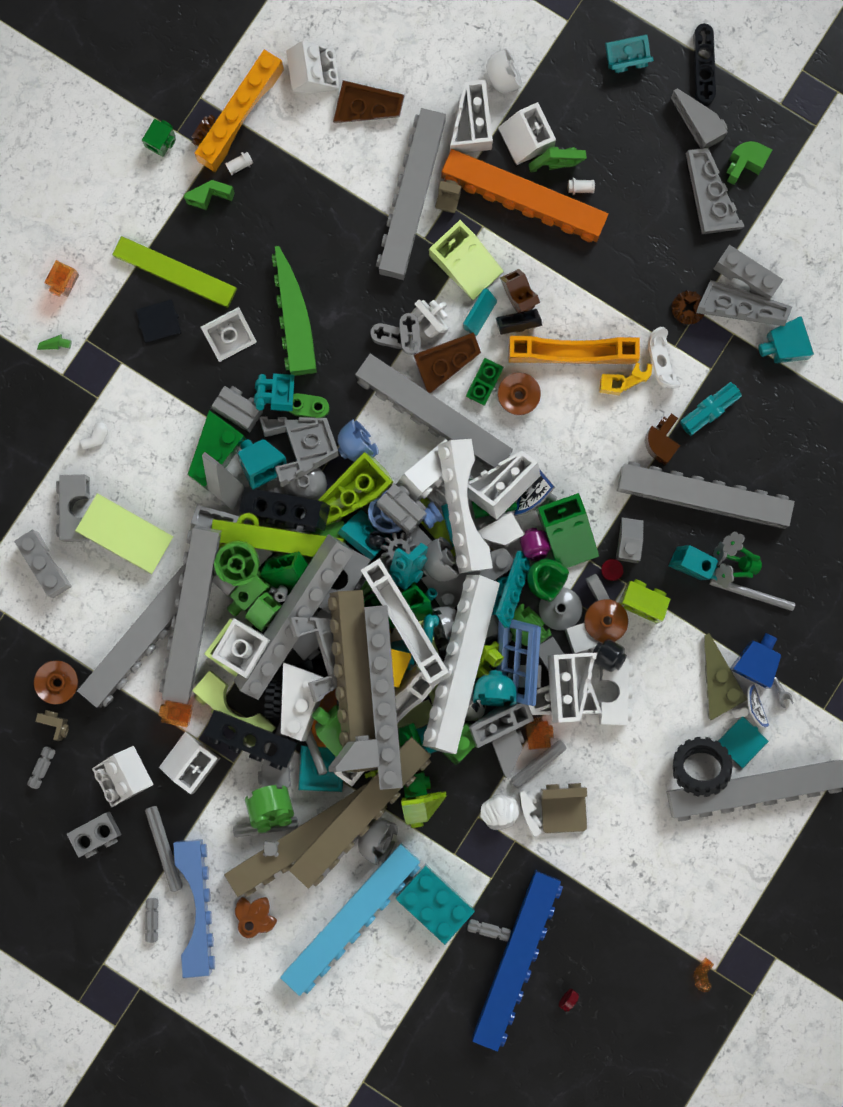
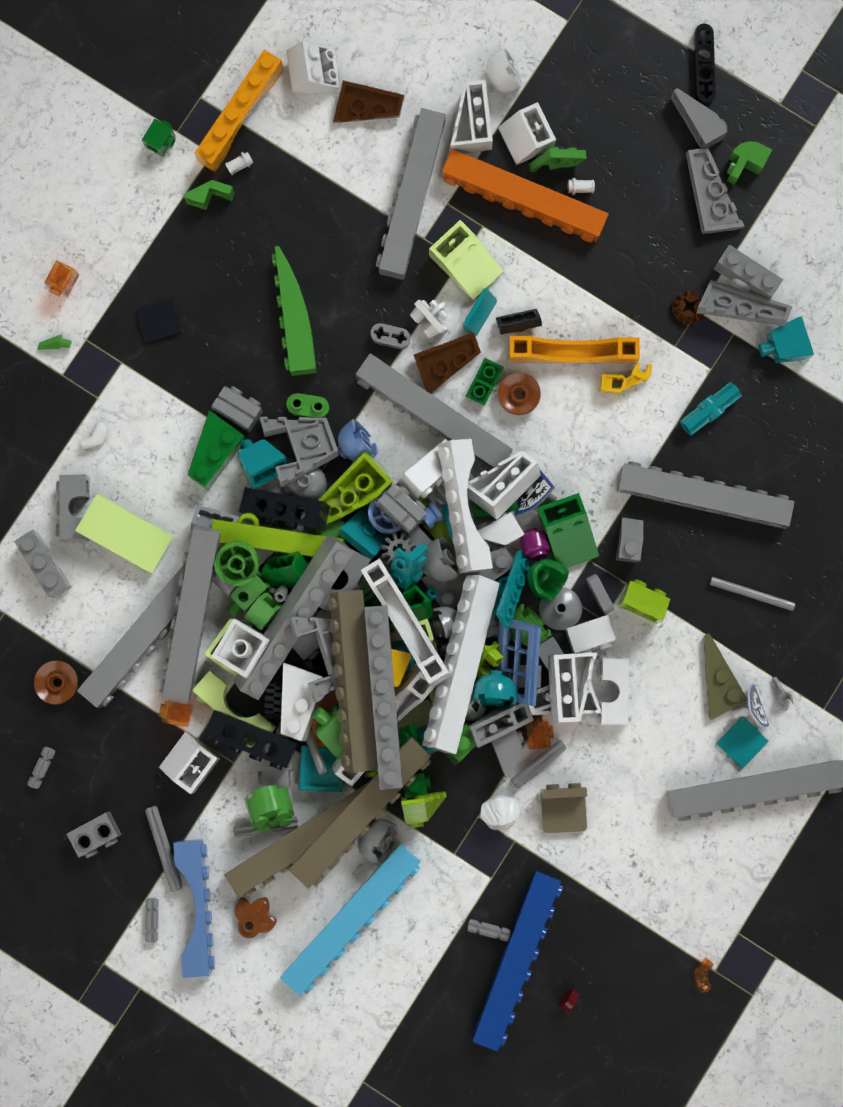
(50, 718): dark tan bracket -> none
(122, 776): white slope -> none
(174, 272): lime tile -> none
(202, 129): reddish brown gear -> none
(222, 483): light grey slope -> none
(228, 334): white slope -> none
(271, 849): light grey piece -> none
(282, 392): teal plate -> none
(357, 755): light grey slope -> none
(375, 540): black hinge -> none
(415, 333): light grey beam -> none
(429, 623): teal arm -> none
(435, 904): teal brick -> none
(448, 196): dark tan bracket -> none
(519, 291): reddish brown brick -> none
(527, 806): white slope -> none
(598, 629): dark orange dish -> none
(609, 655): black head -> none
(612, 570): dark red tile -> none
(628, 53): teal bracket -> none
(657, 347): white piece -> none
(658, 444): reddish brown brick -> none
(694, 562): teal torso -> none
(697, 786): black tyre -> none
(748, 564): plant -> none
(758, 662): blue torso -> none

